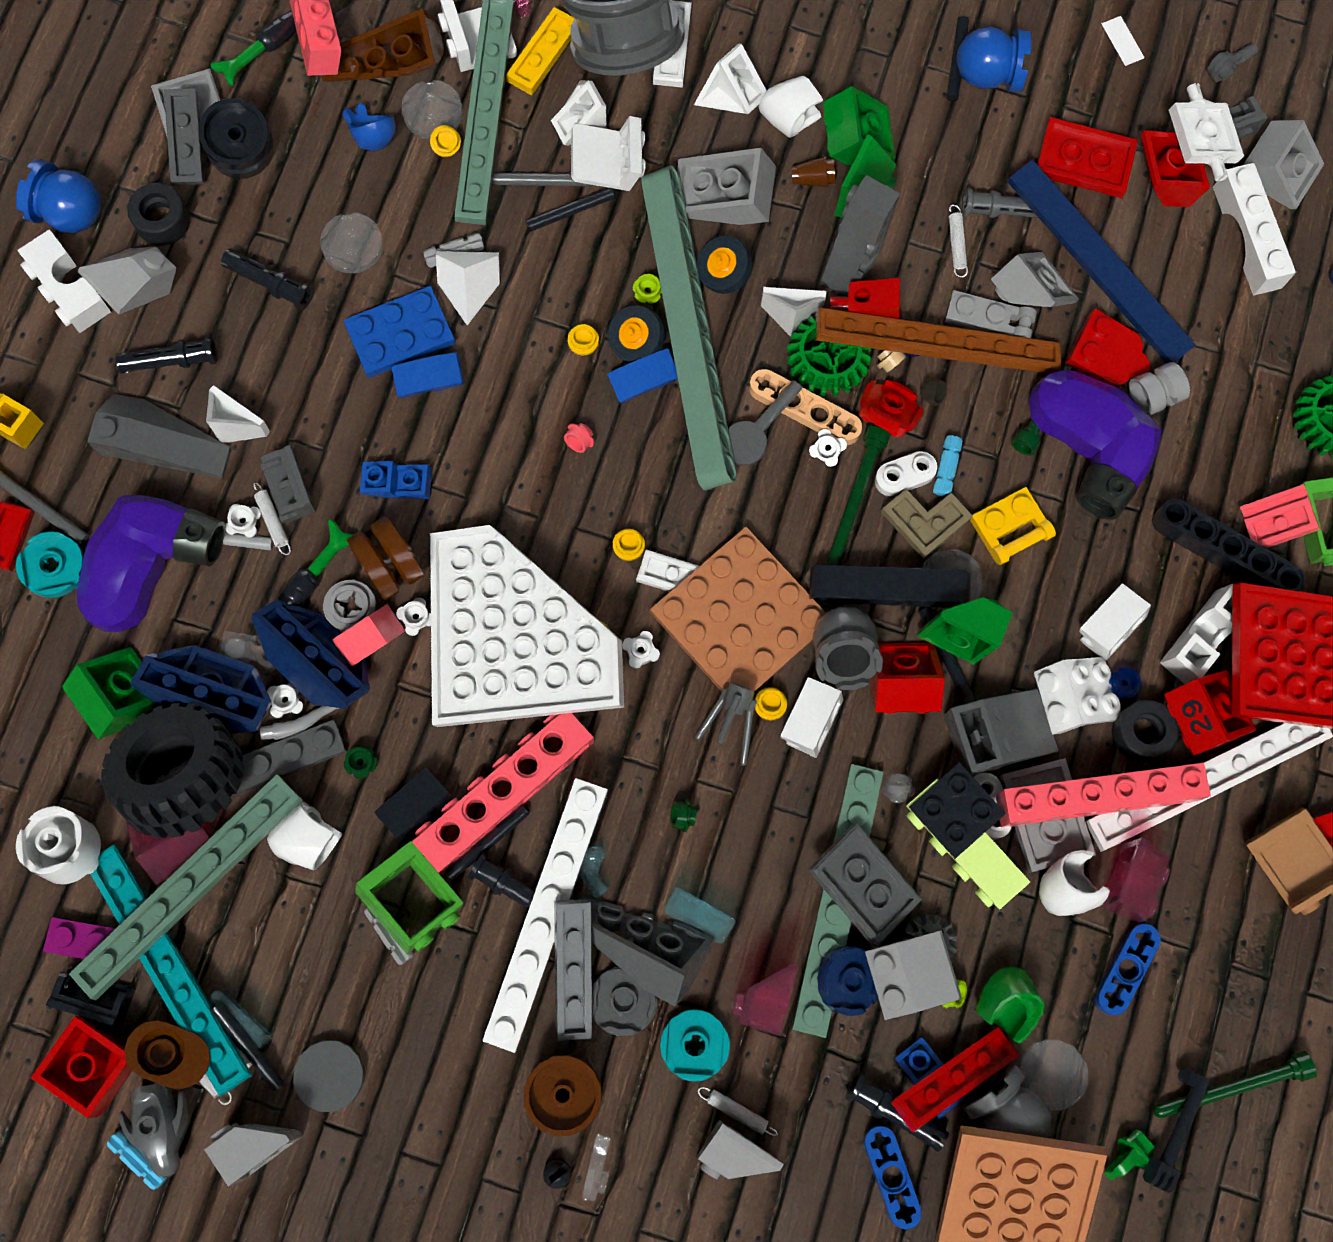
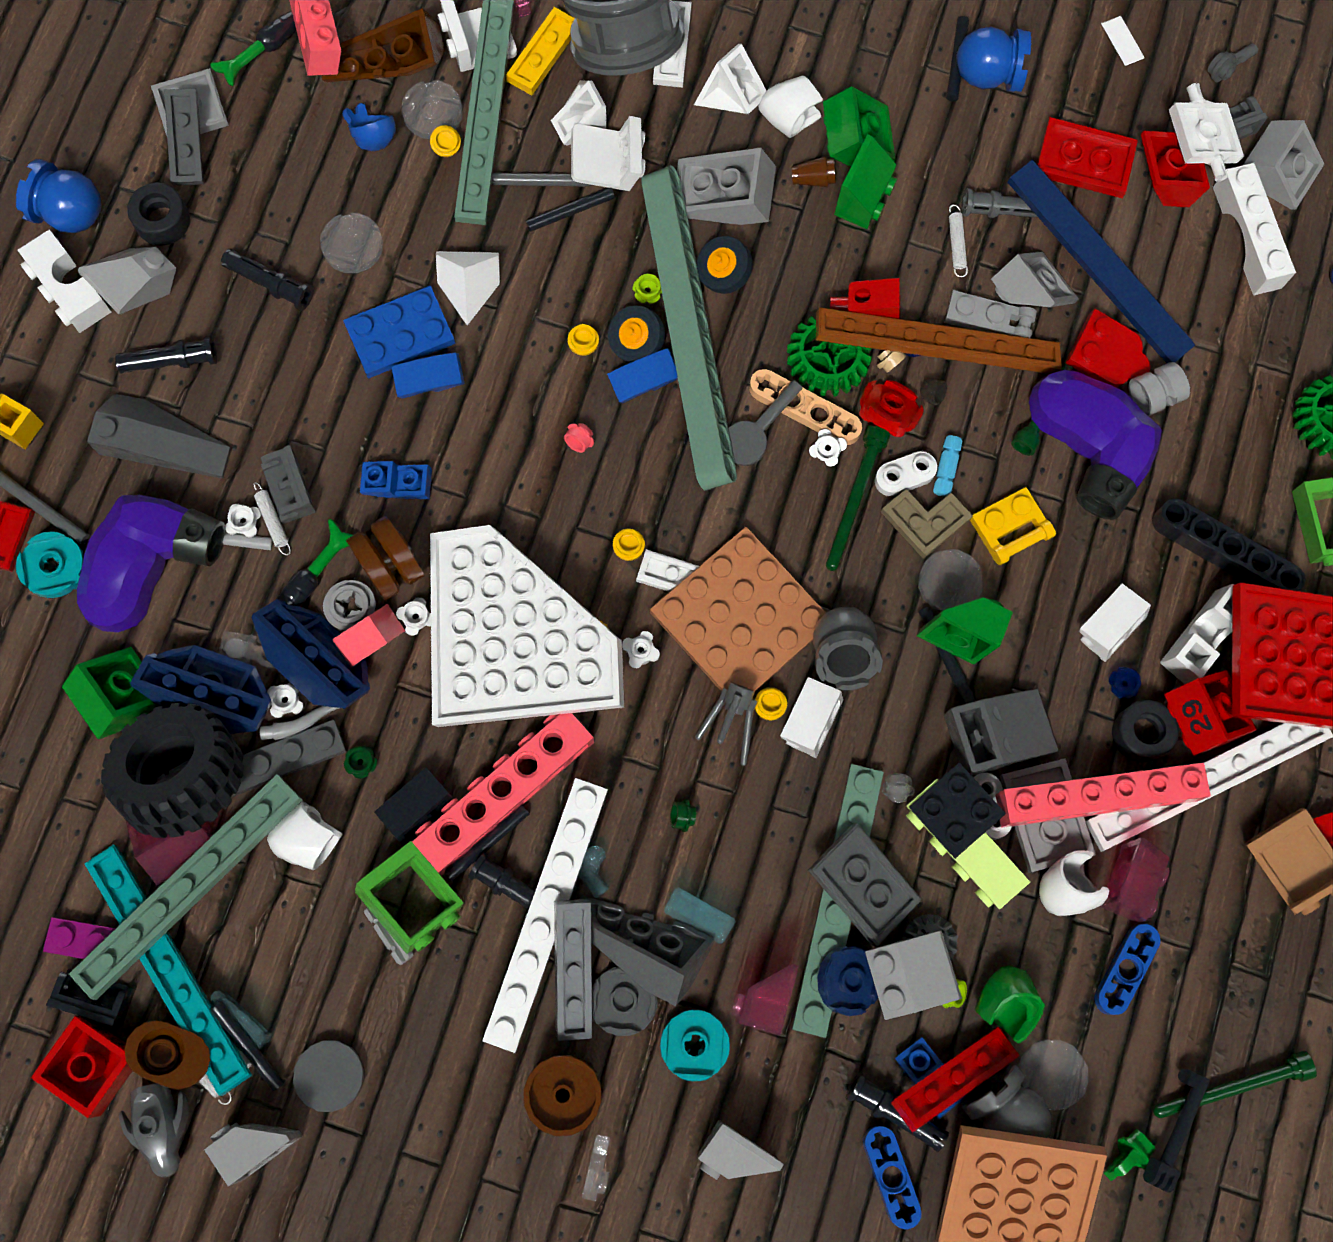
(59, 845): white brick -> none
(134, 1159): medium azure axle -> none
(232, 420): white slope -> none
(236, 138): black wheel -> none
(473, 243): light grey axle -> none
(551, 1167): black hinge -> none
(737, 1111): white piece -> none
(791, 306): white slope -> none
(860, 234): dark grey wedge -> none
(889, 586): black beam -> none
(908, 679): red slope -> none
(1077, 693): white bracket -> none
(1280, 517): coral plate -> none

